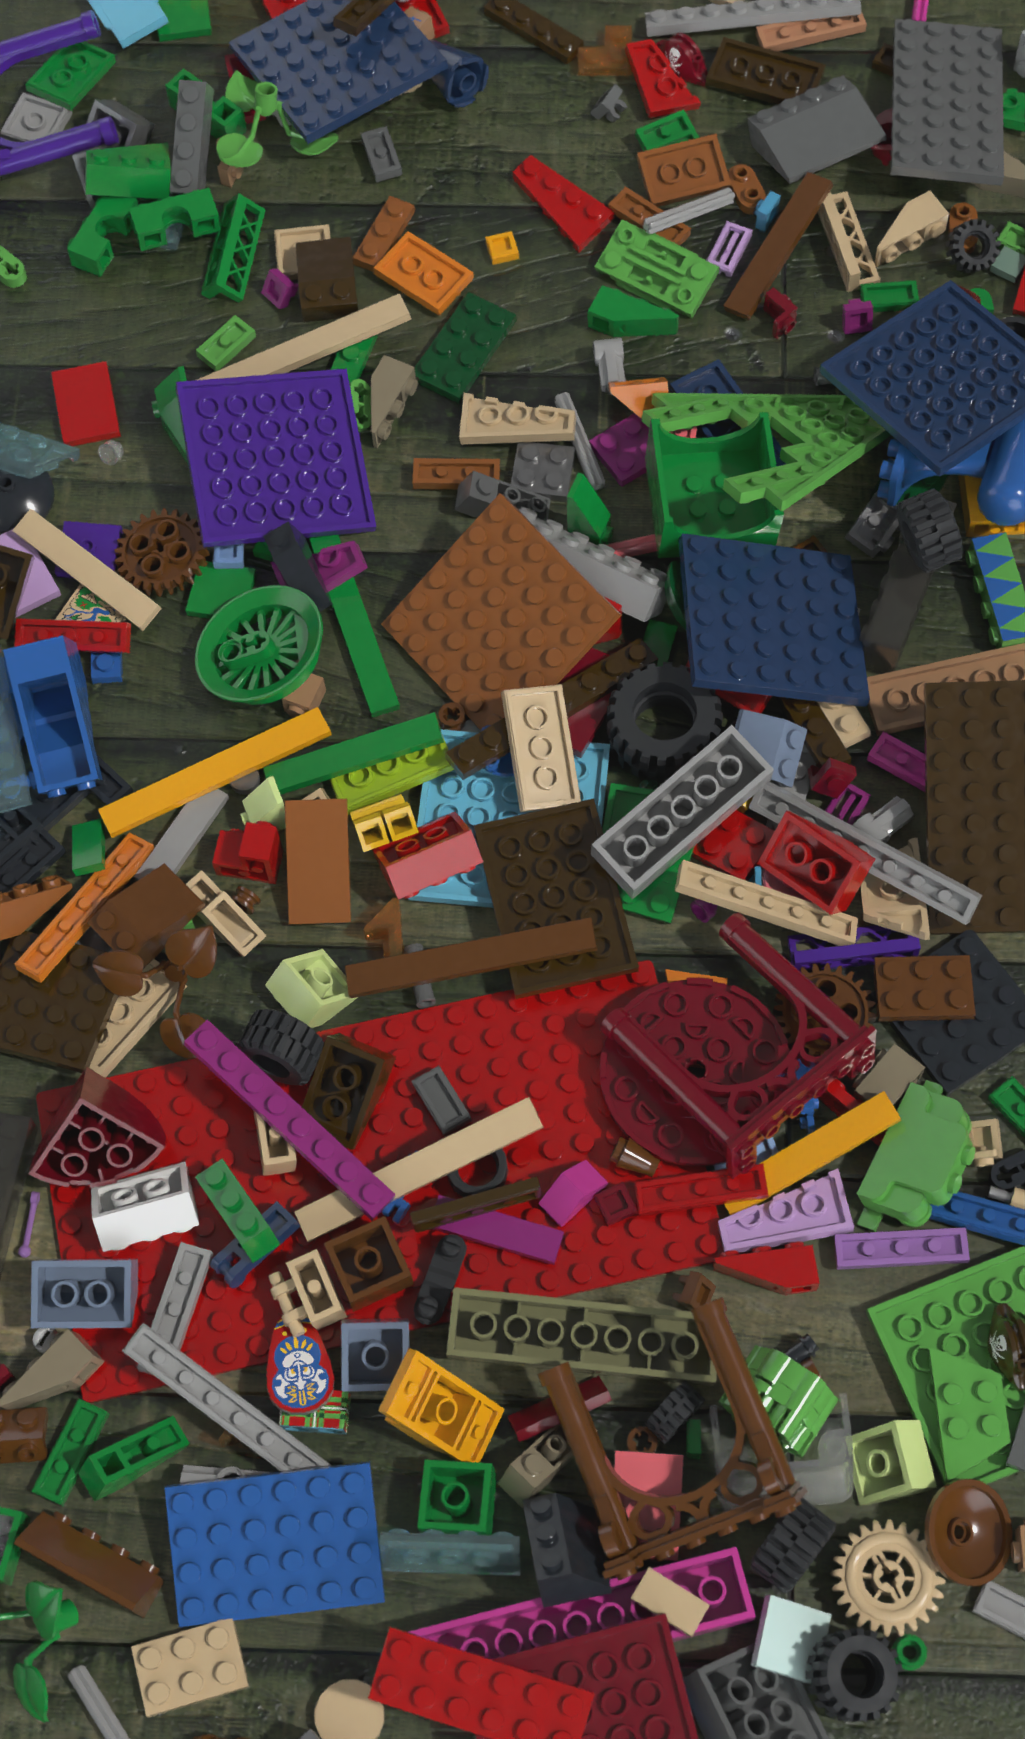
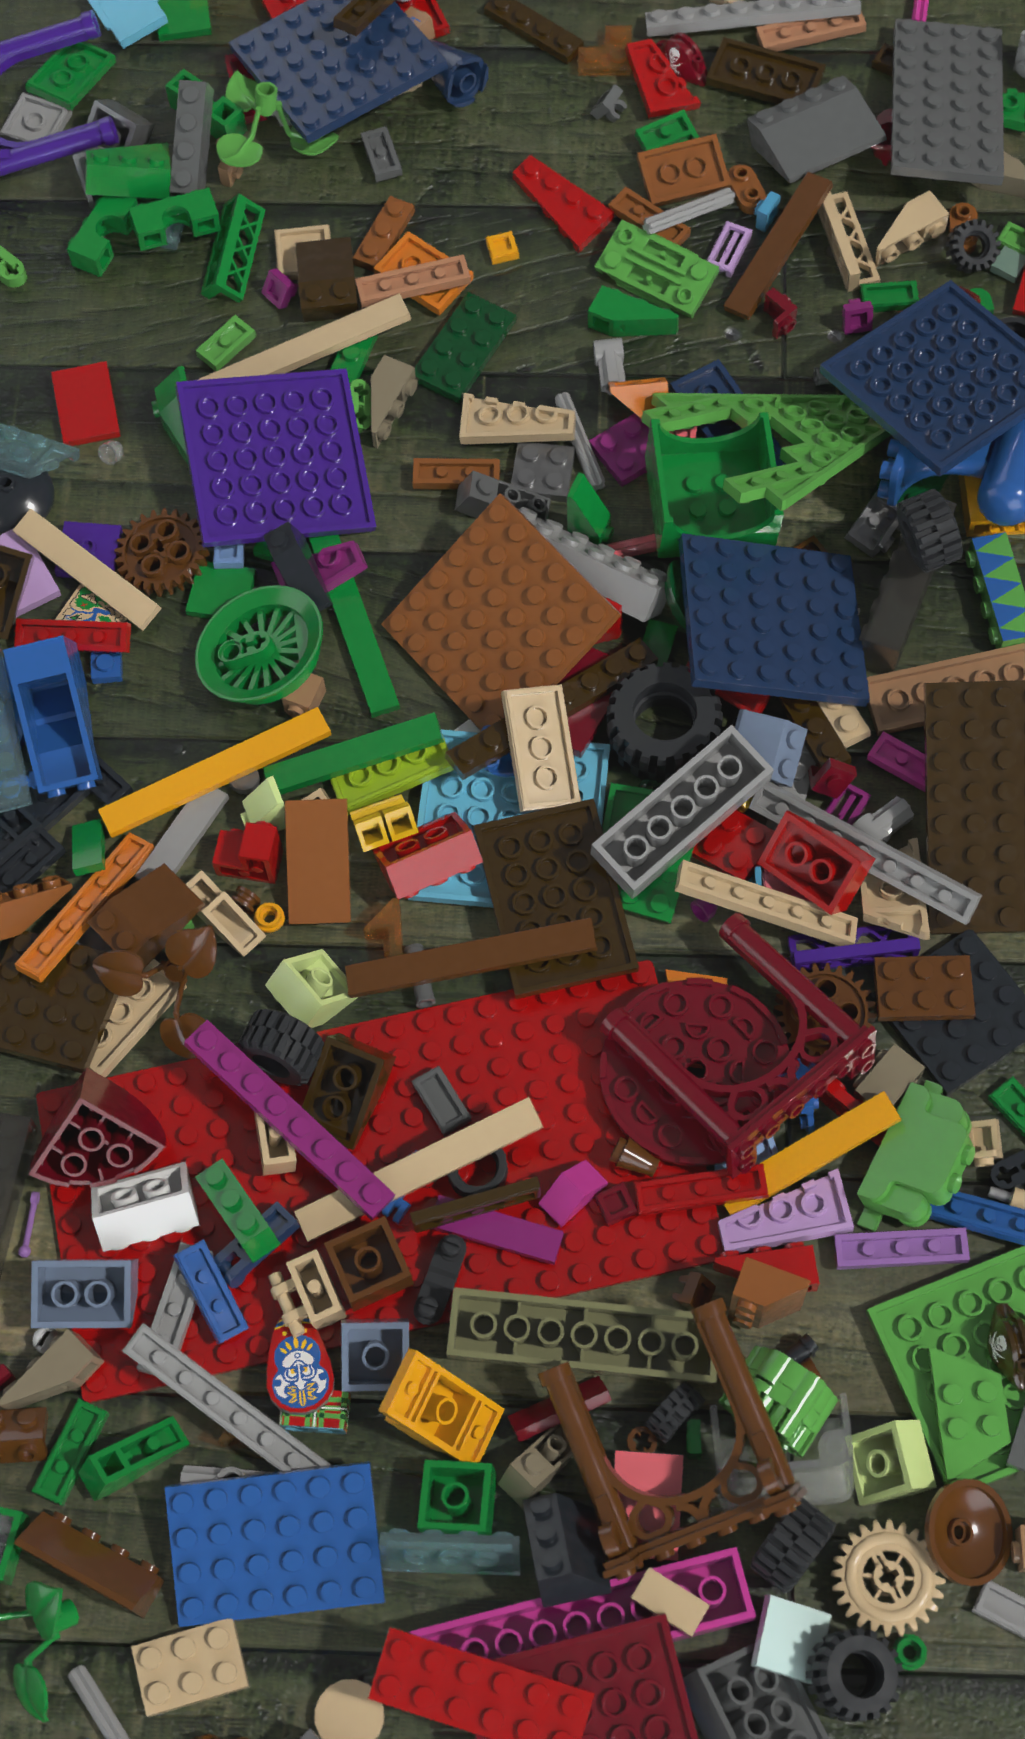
(210, 1292): none -> blue tile
(269, 909): none -> light orange plate
(413, 280): none -> nougat plate
(453, 709): reddish brown bush -> none
(765, 1295): none -> dark orange slope

